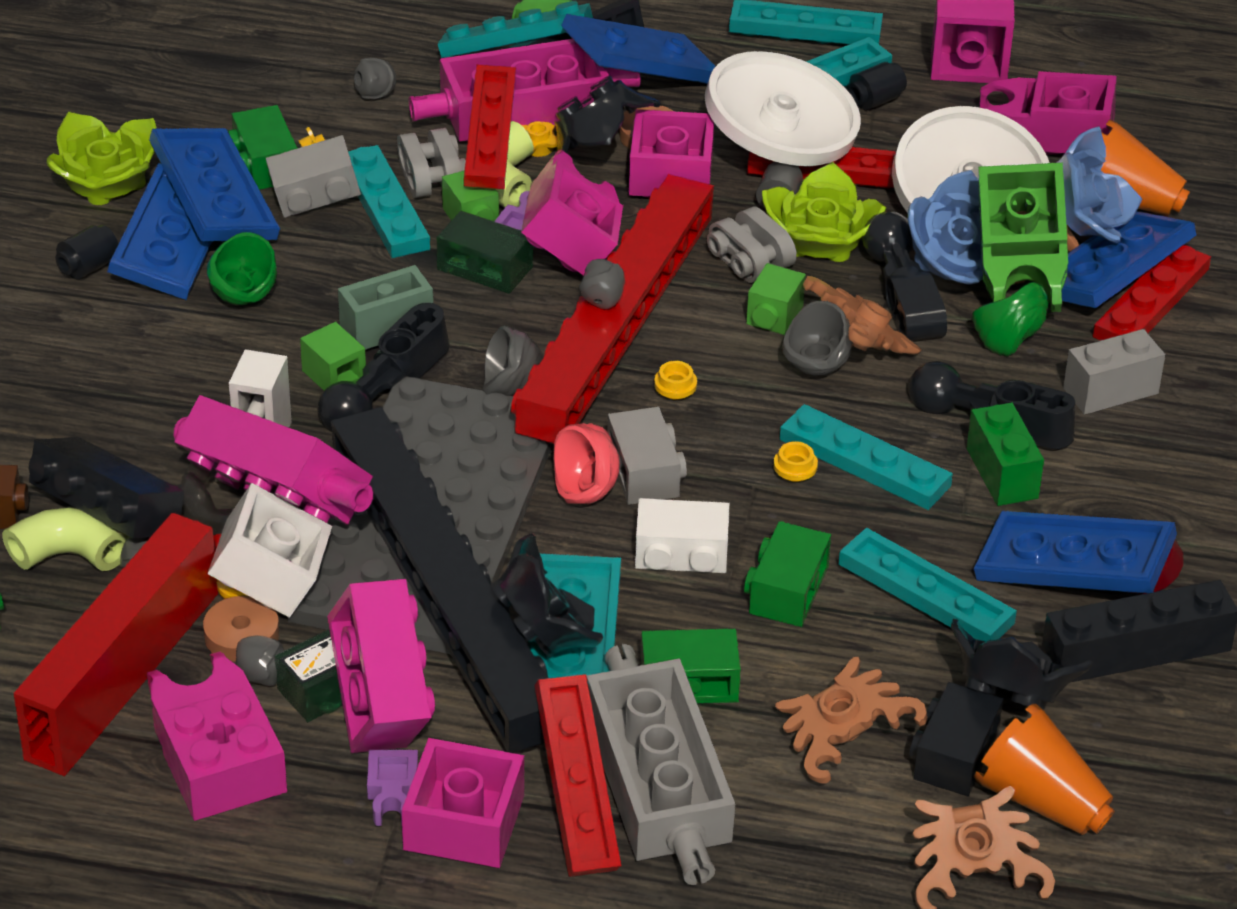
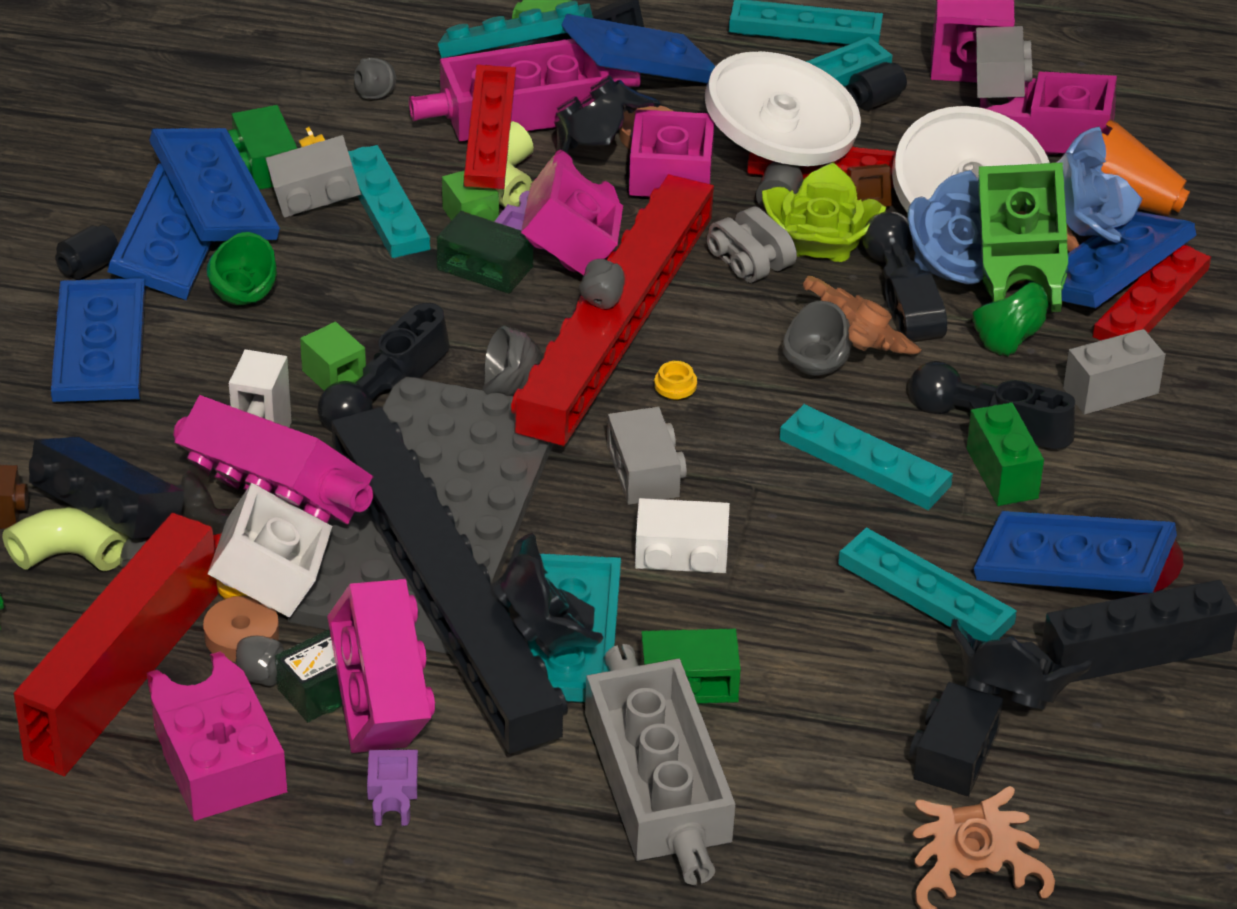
(98, 340): none -> blue plate
(101, 161): lime brick -> none
(379, 302): sand green brick -> none
(413, 158): light grey brick -> none
(463, 802): dark pink brick -> none
(542, 137): yellow plate -> none
(577, 775): red plate -> none
(585, 463): coral hair -> none
(775, 298): bright green brick -> none
(788, 573): green brick -> none
(795, 462): yellow plate -> none
(843, 714): nougat animal -> none
(872, 182): none -> reddish brown plate
(1002, 62): none -> light grey brick
(1046, 774): orange cone -> none

